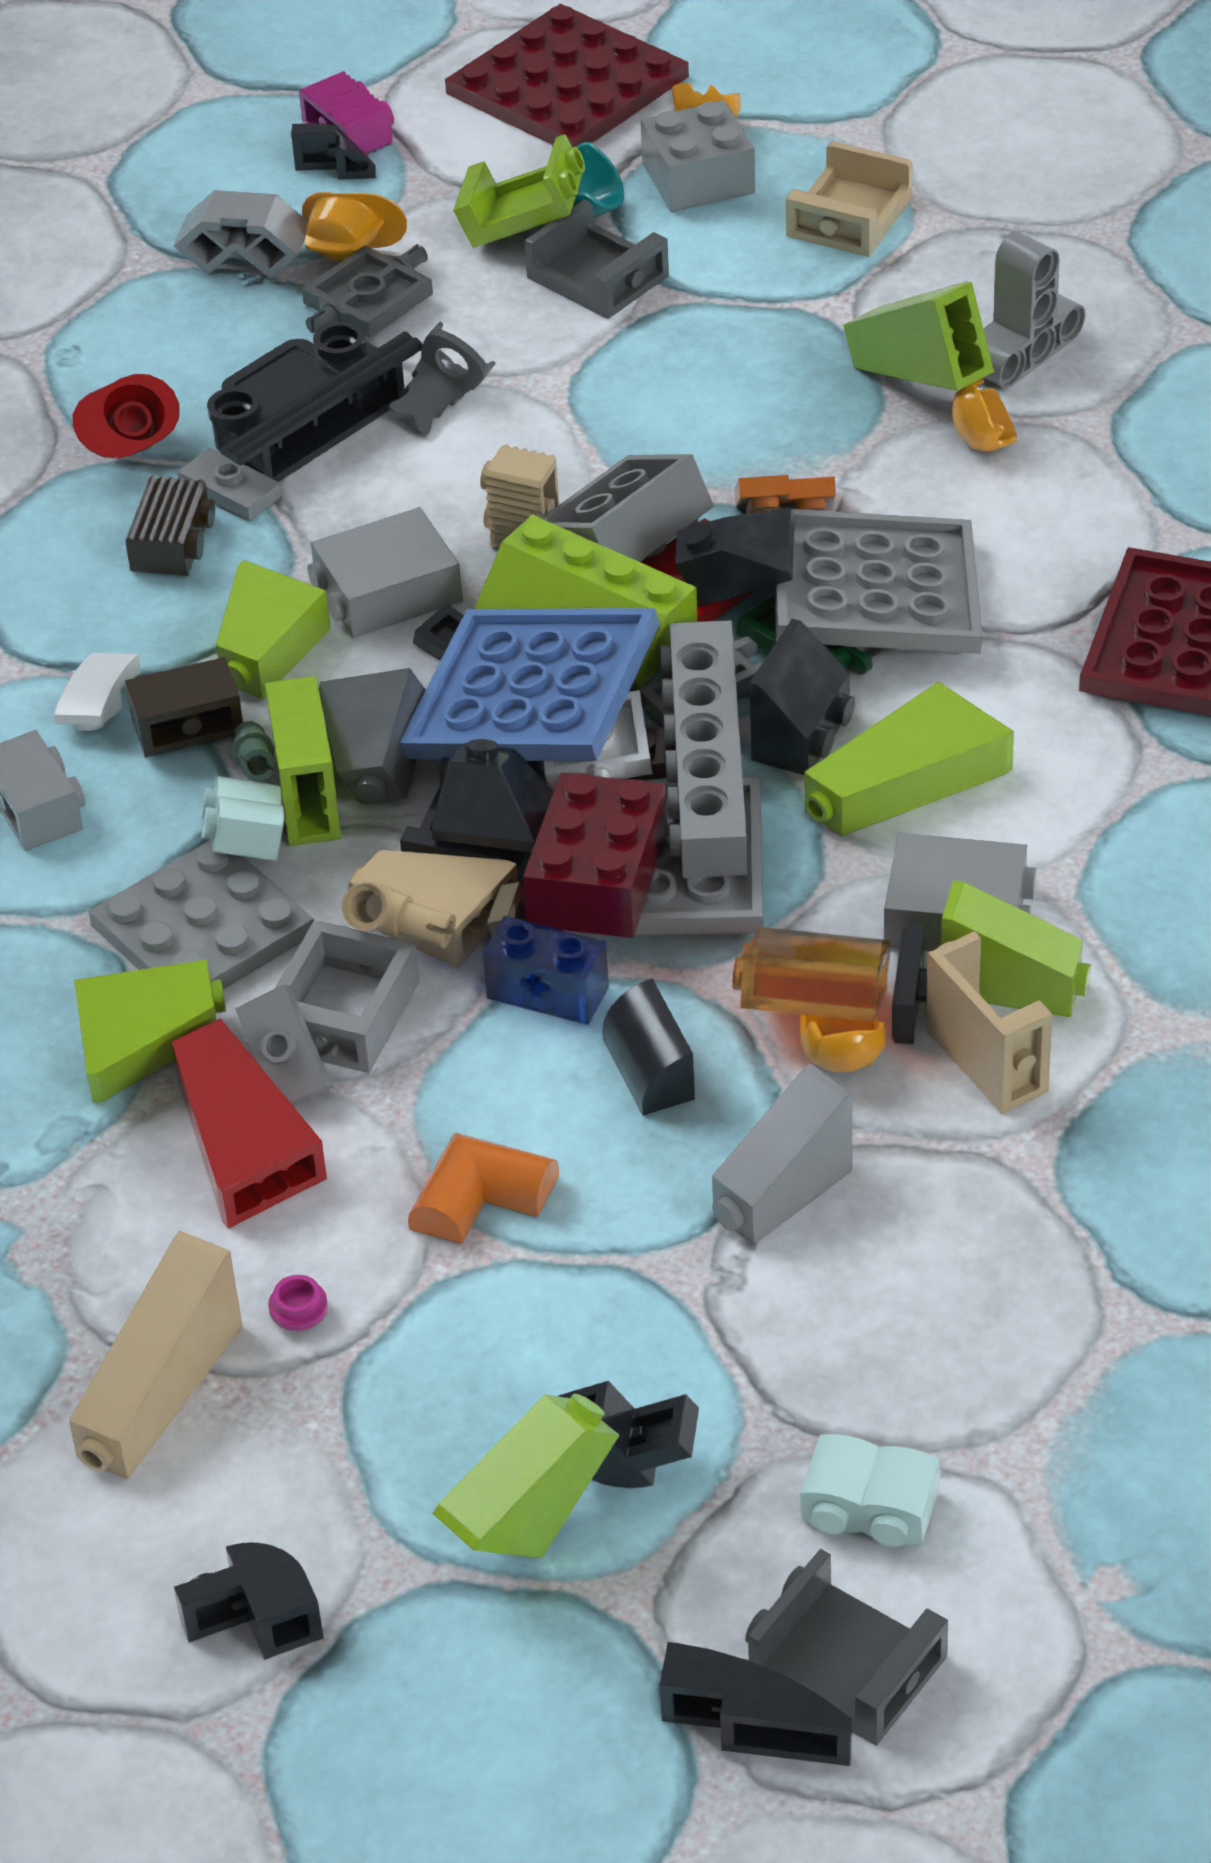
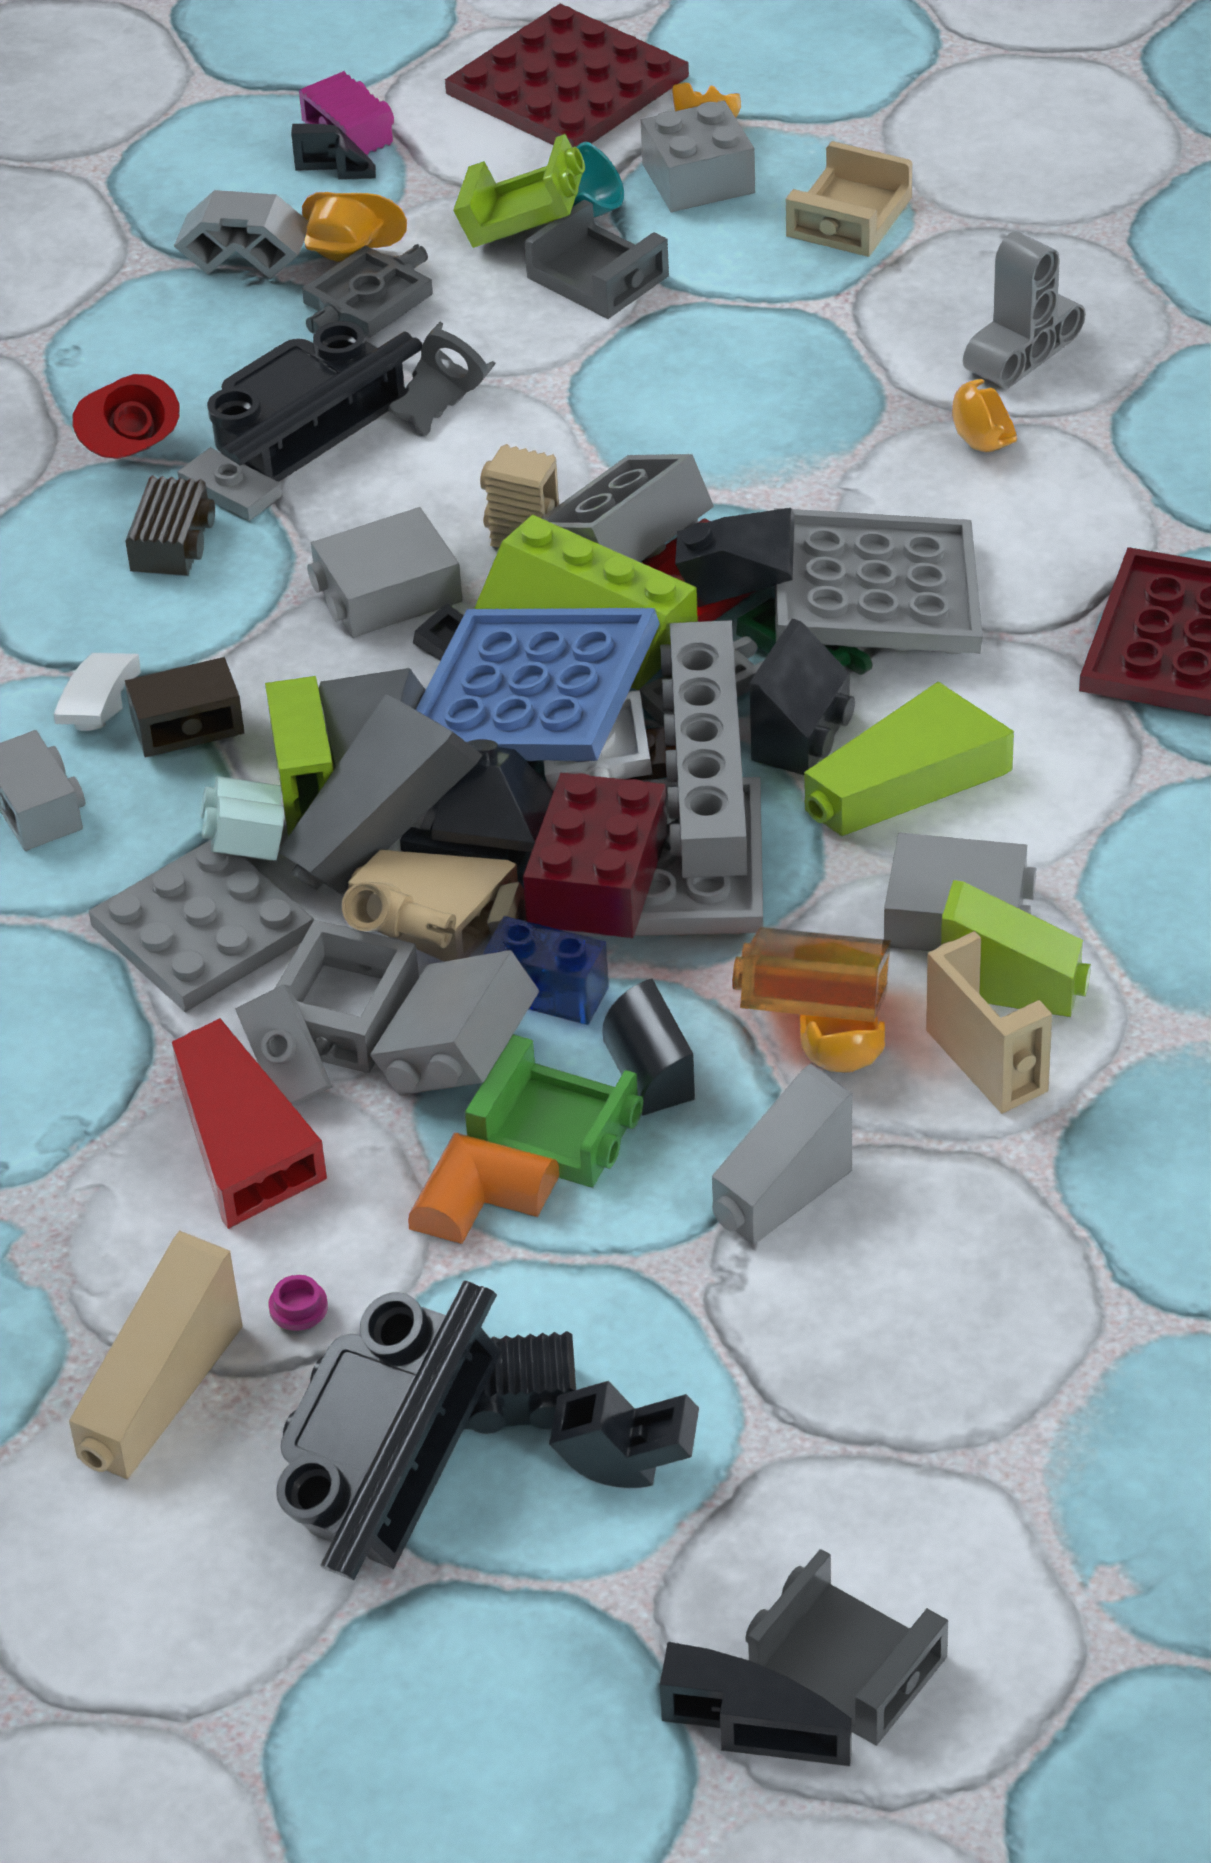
(136, 1016): lime slope -> none
(253, 751): sand green pin -> none
(257, 1588): black brick -> none
(269, 626): lime slope -> none
(376, 793): none -> dark grey slope
(384, 1424): none -> black brick
(455, 1023): none -> light grey brick
(525, 1382): none -> black brick
(530, 1478): lime slope -> none
(554, 1113): none -> bright green panel
(769, 492): orange plate -> none
(870, 1490): light aqua brick -> none
(909, 984): black plate -> none
(924, 339): lime slope -> none

